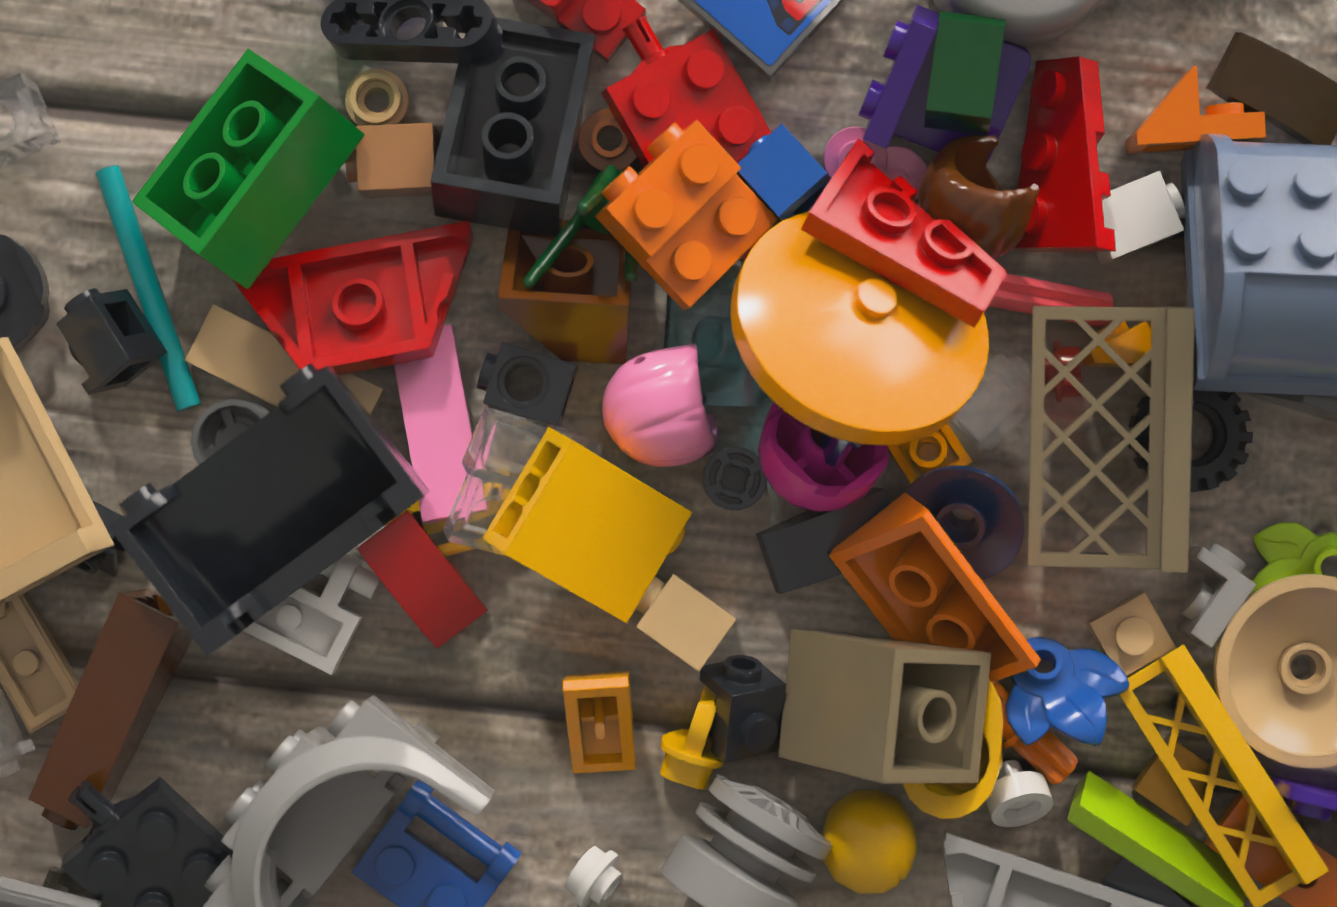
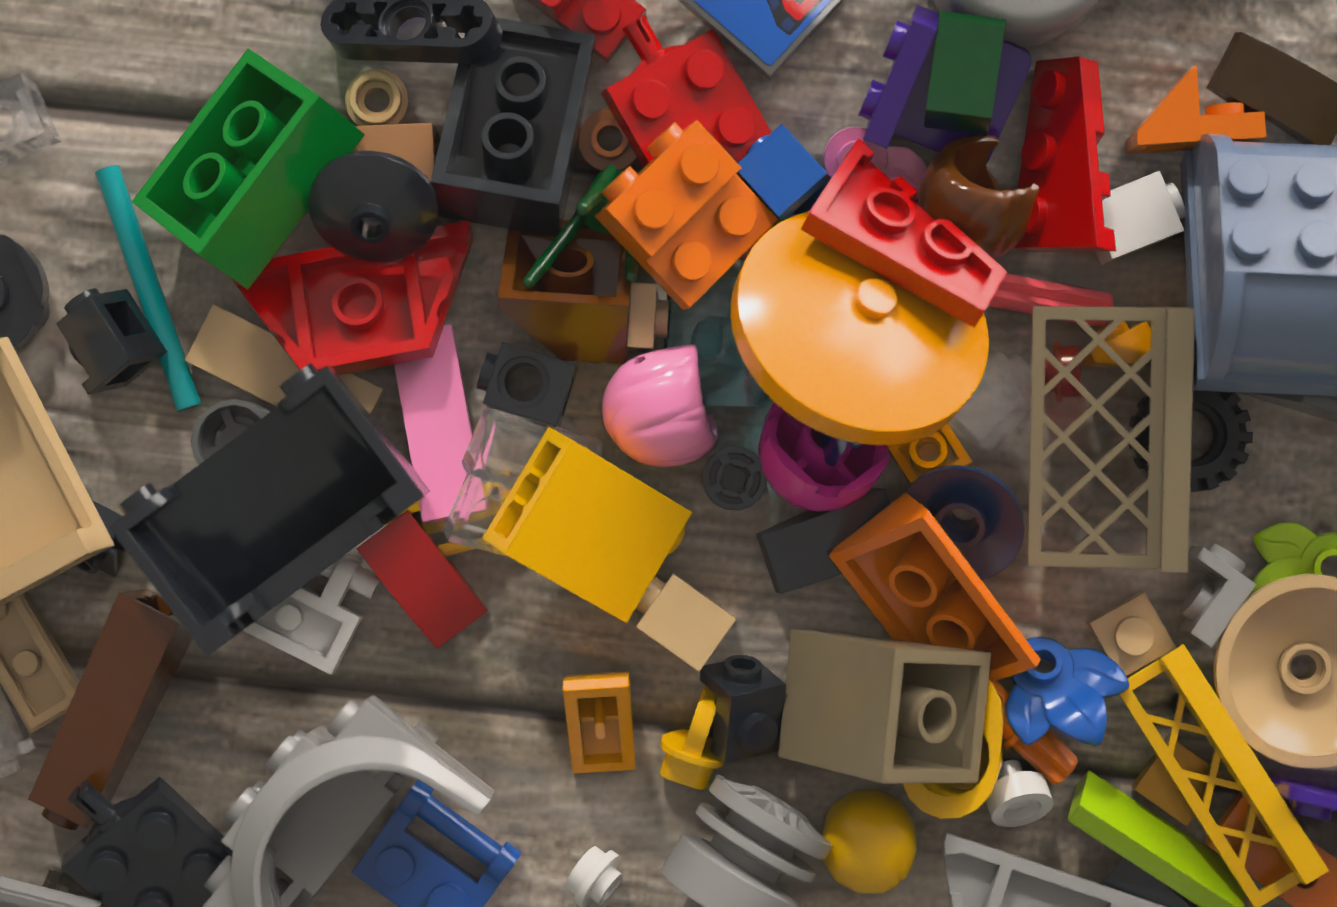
(379, 188): none -> black dish
(646, 317): none -> tan plate

